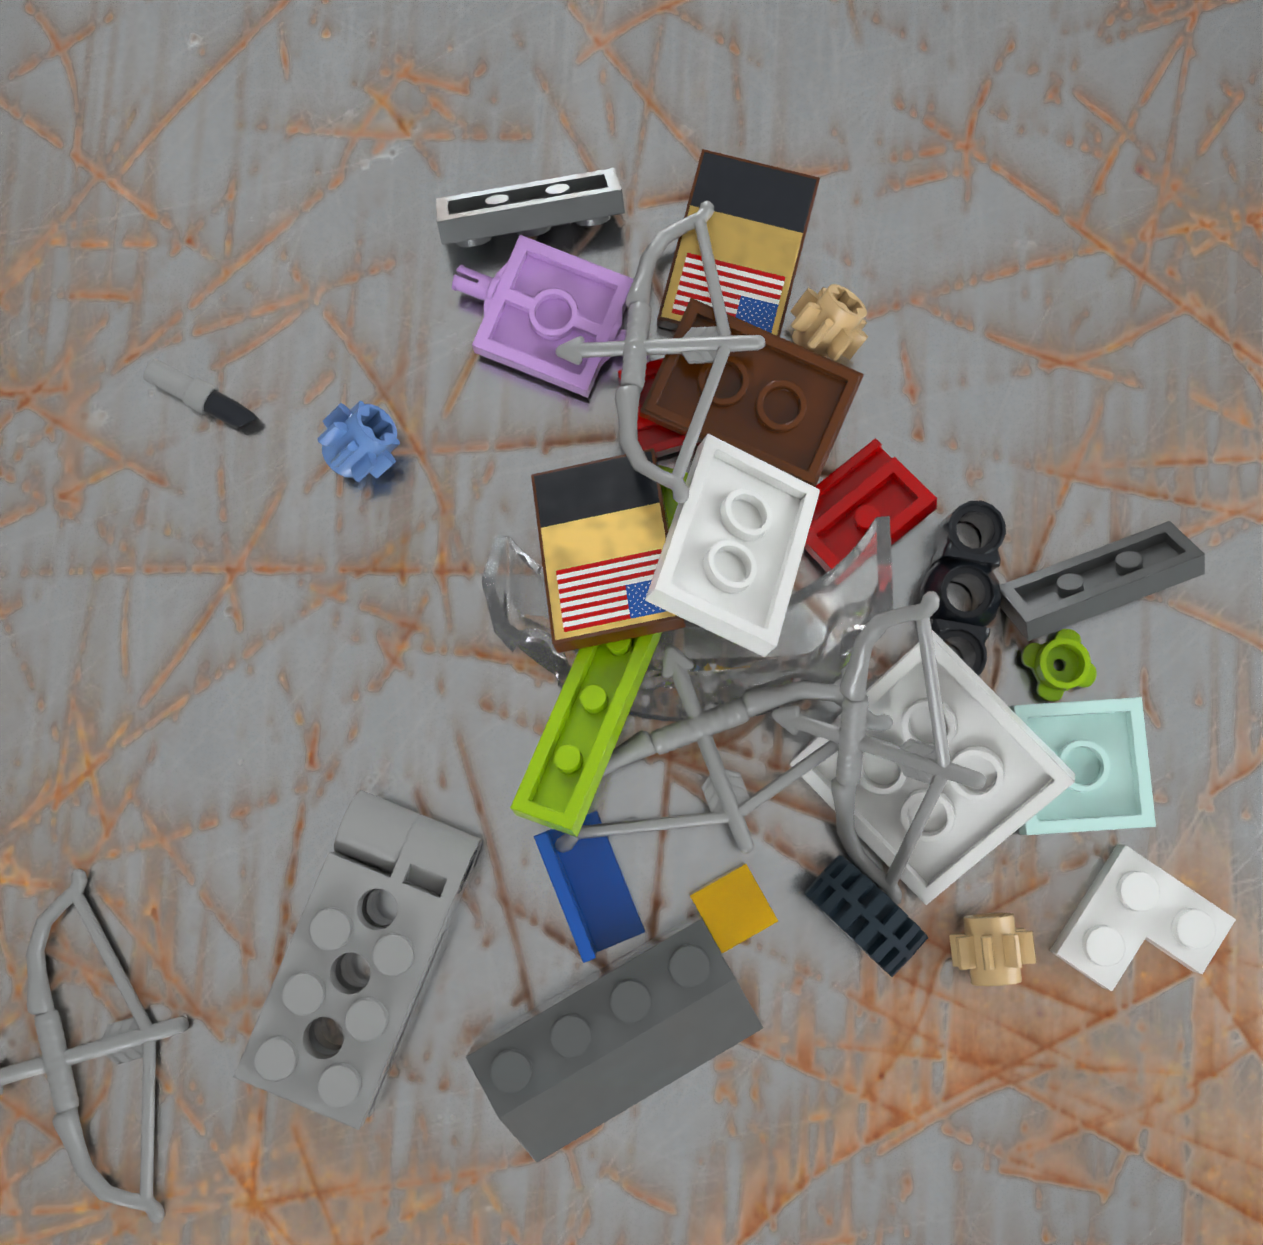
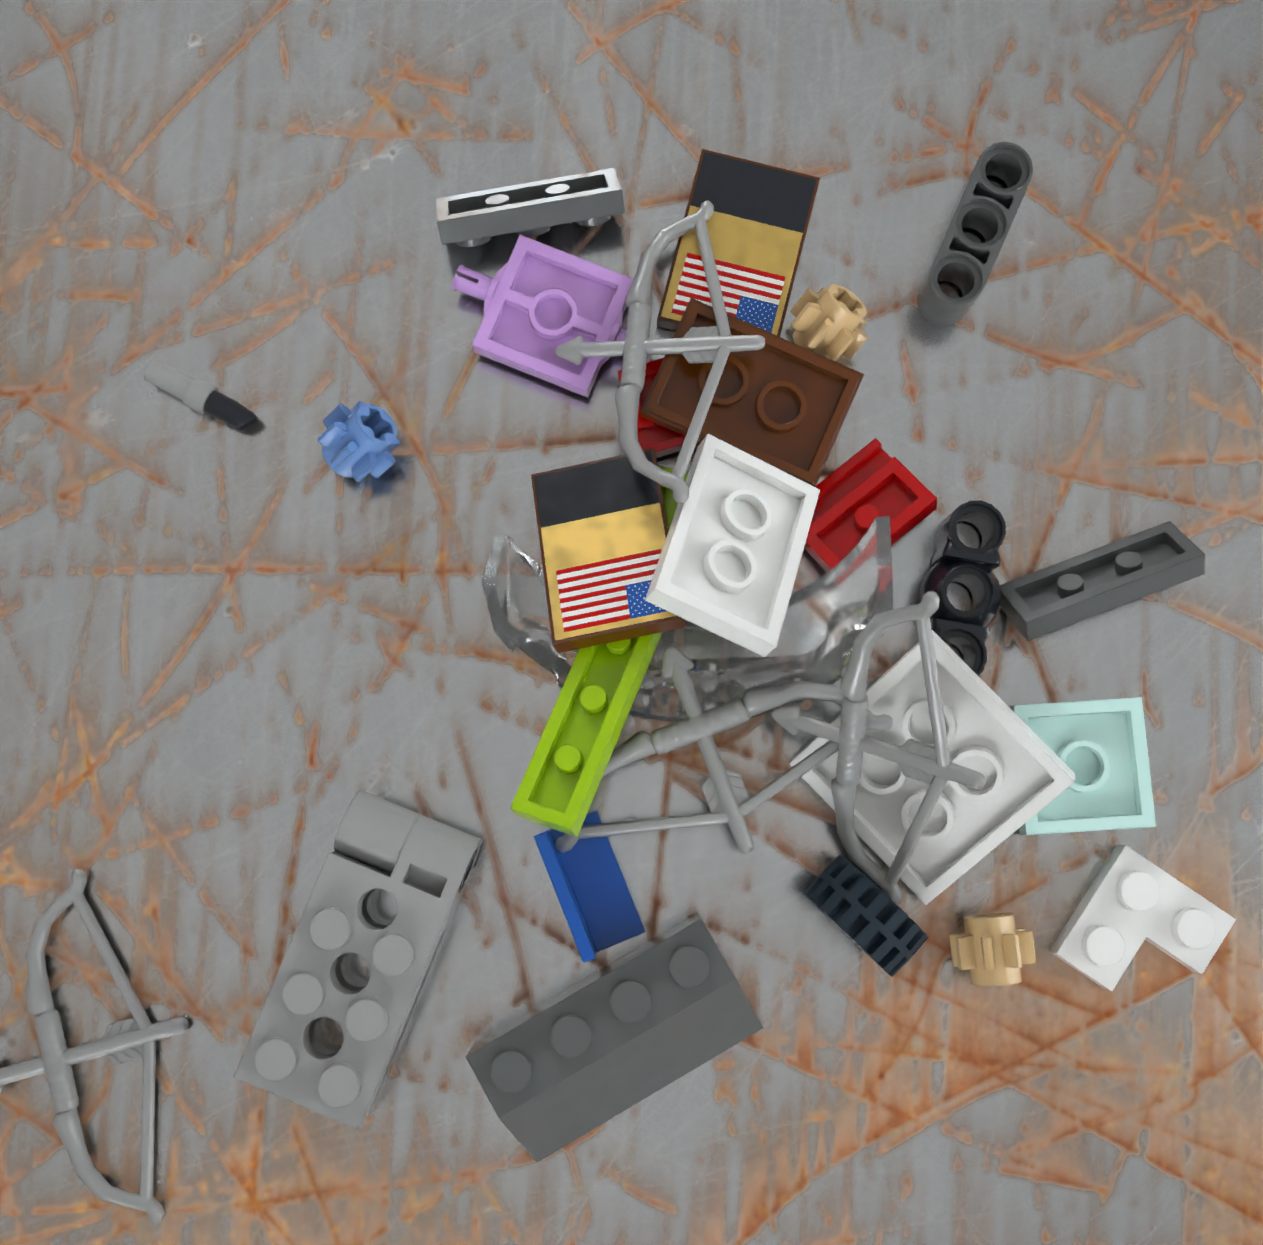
(733, 907): yellow tile -> none
(990, 213): none -> dark grey beam
(1076, 659): lime plate -> none

